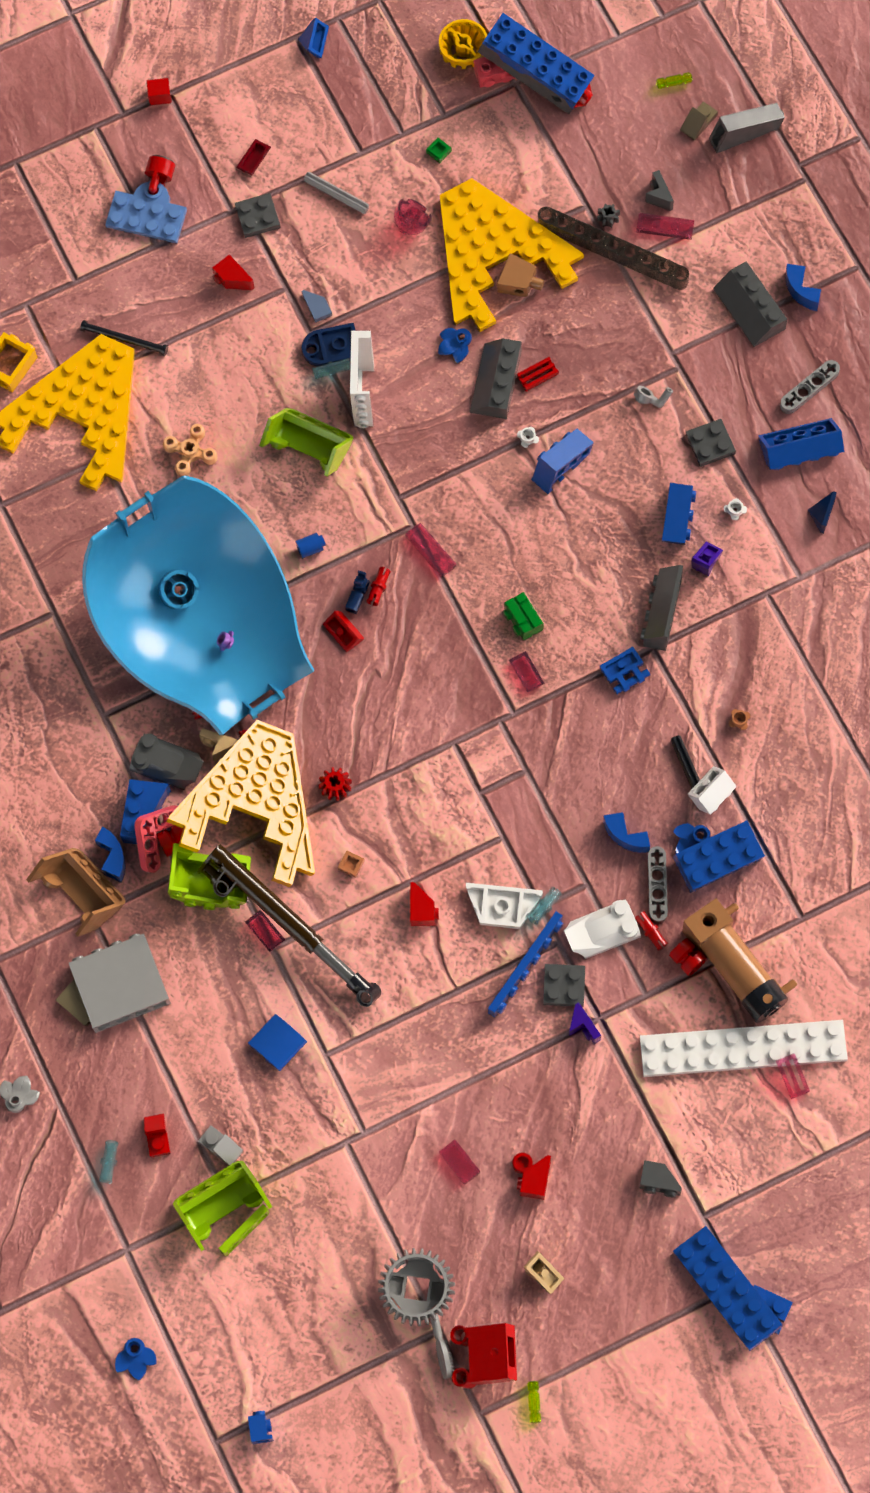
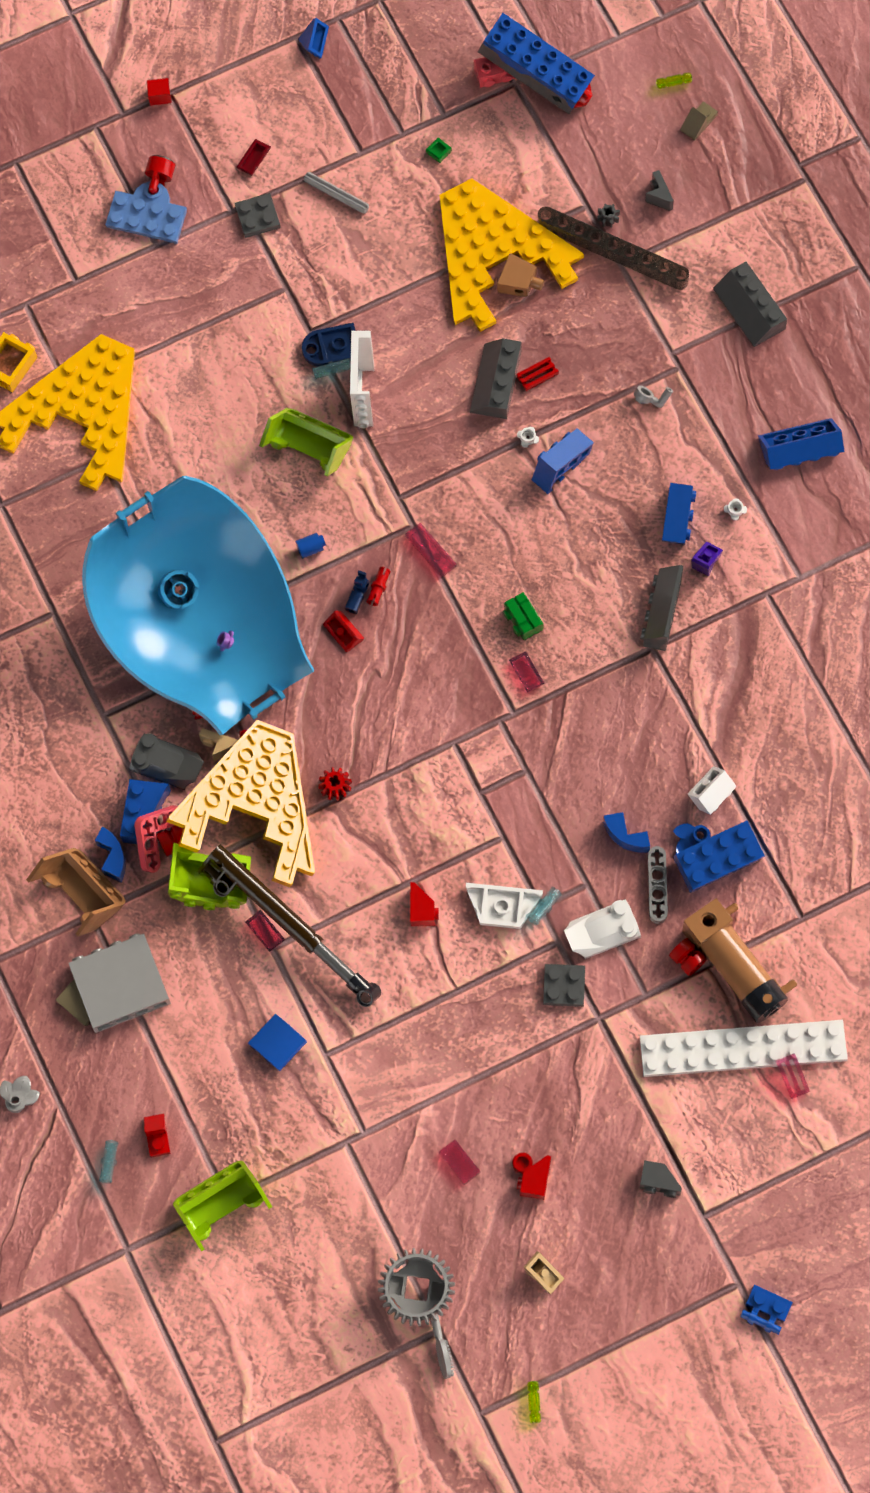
(85, 326): black bar -> none
(137, 1361): blue plate -> none
(195, 454): light nougat gear -> none
(220, 1145): light grey slope -> none
(232, 275): red slope -> none
(244, 1230): lime tile -> none
(259, 1428): blue brick -> none
(317, 305): sand blue tile -> none
(351, 864): nougat plate -> none
(411, 217): clear pink cylinder -> none
(452, 344): blue plate -> none
(463, 35): yellow gear -> none
(490, 1354): red piece -> none
(521, 972): blue plate -> none
(581, 1020): dark purple slope -> none
(621, 665): blue plate -> none
(651, 930): red pin -> none
(665, 226): clear pink tile -> none
(685, 760): black axle -> none
(710, 442): dark grey plate -> none
(728, 1288): blue plate -> none
(739, 714): nougat plate -> none
(745, 126): dark grey slope -> none
(805, 296): blue brick -> none
(810, 387): light grey beam -> none
(821, 511): dark blue slope -> none

